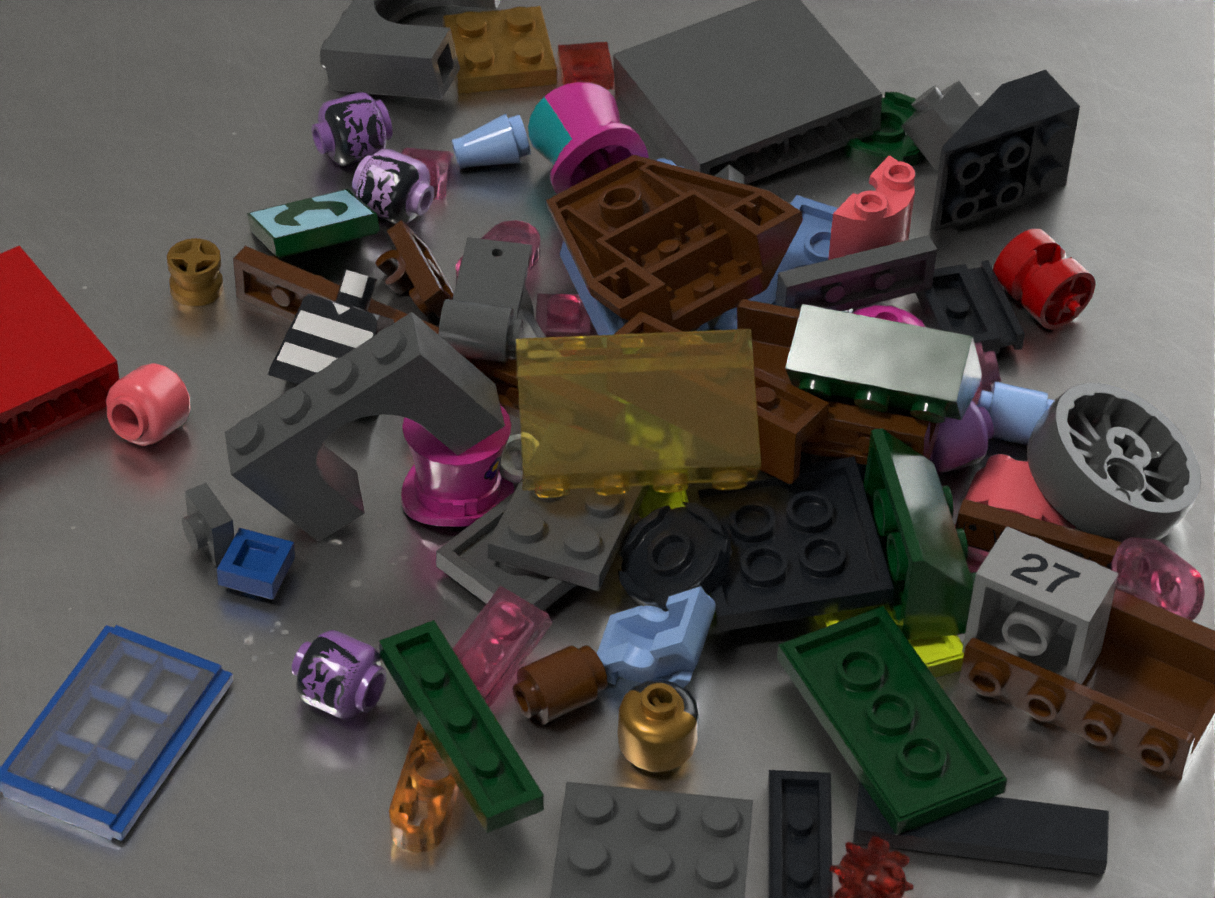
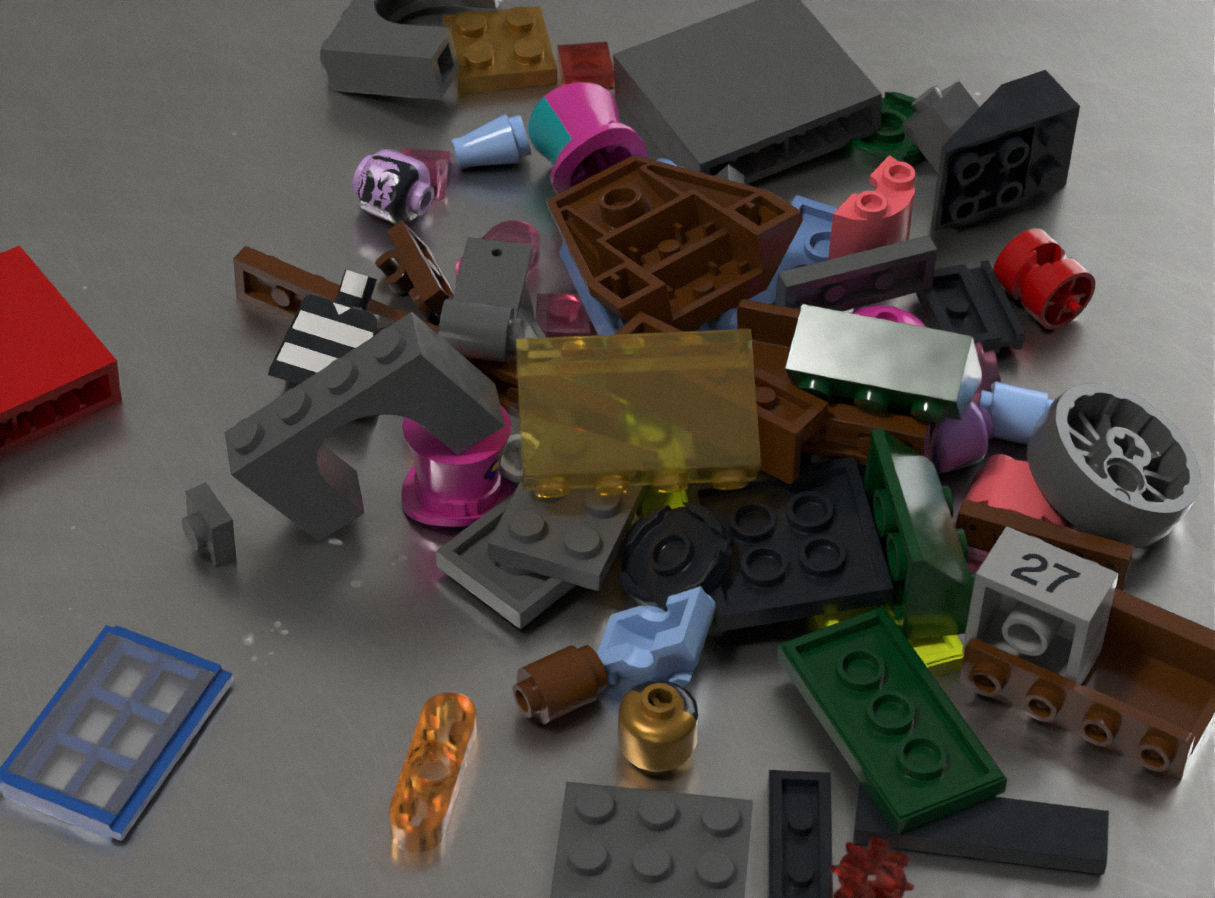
(148, 404): coral head -> none
(195, 272): pearl gold wheel -> none
(256, 563): blue plate -> none
(313, 223): dark green tile -> none
(339, 675): medium lavender head -> none
(352, 128): head -> none
(461, 726): dark green plate -> none
(500, 641): clear pink plate -> none
(1158, 576): clear pink plate -> none

